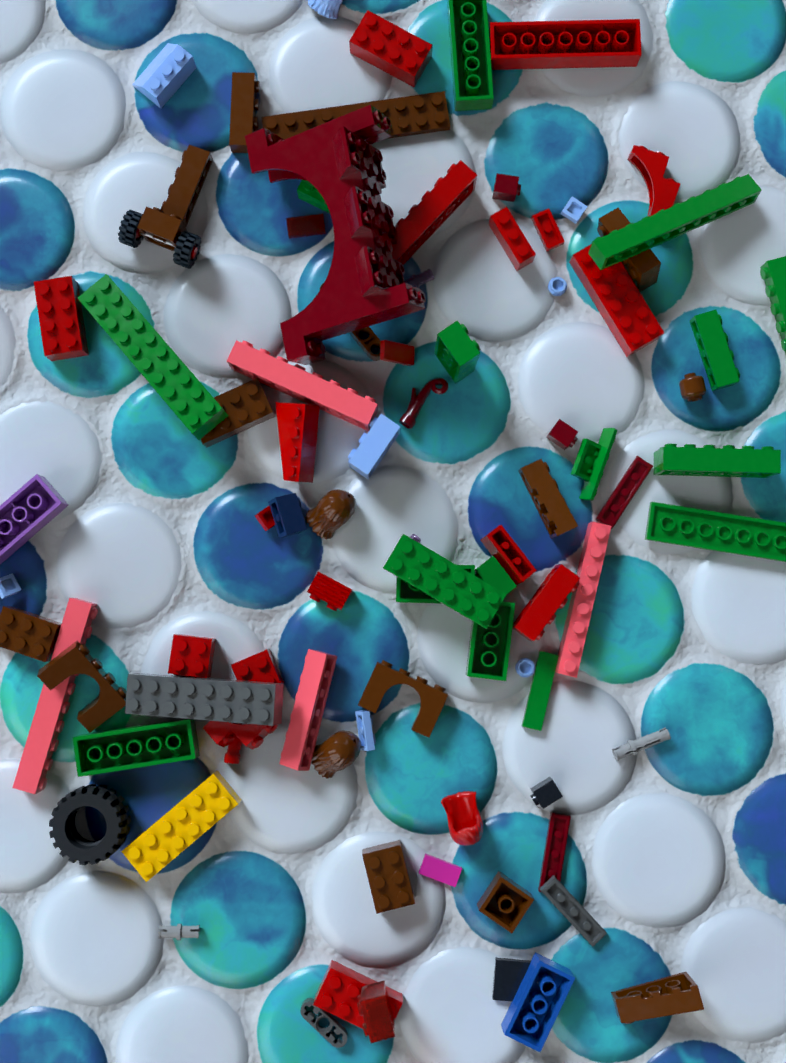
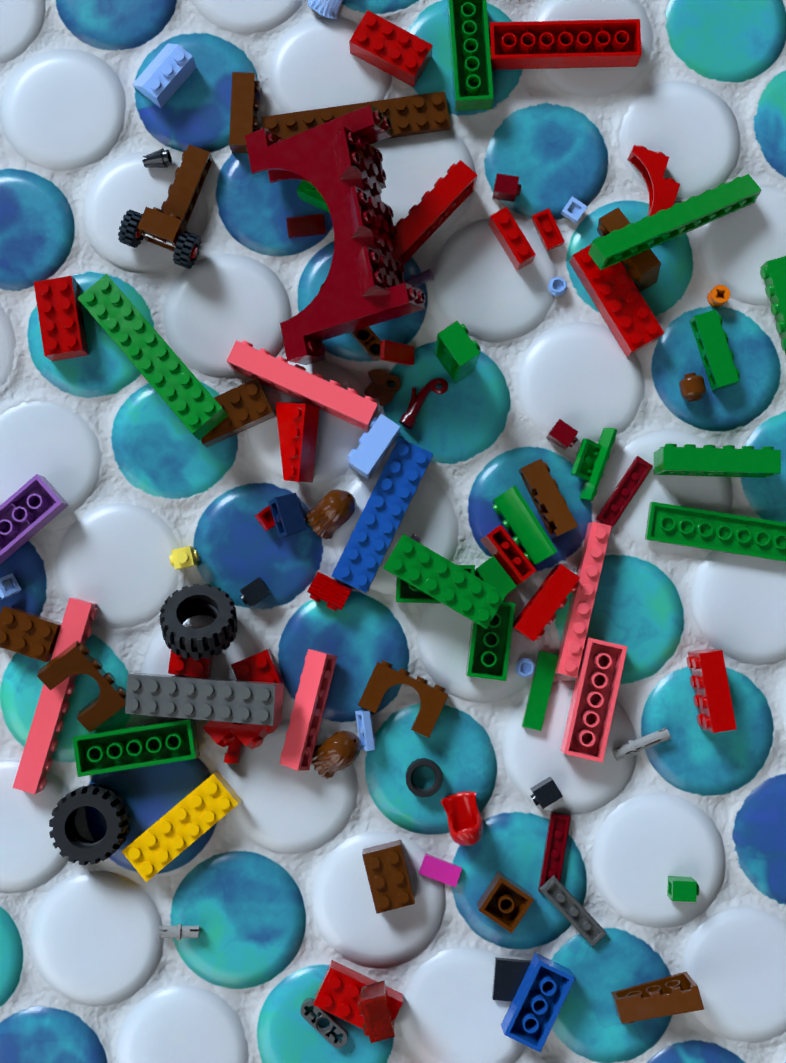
(157, 159): none -> black cone
(184, 558): none -> light yellow brick
(198, 641): none -> black tyre
(254, 592): none -> black brick
(379, 386): none -> reddish brown plate
(382, 515): none -> blue brick
(438, 777): none -> black tyre
(523, 525): none -> green slope
(593, 700): none -> coral brick
(682, 889): none -> green brick
(711, 690): none -> red brick
(715, 299): none -> orange wheel

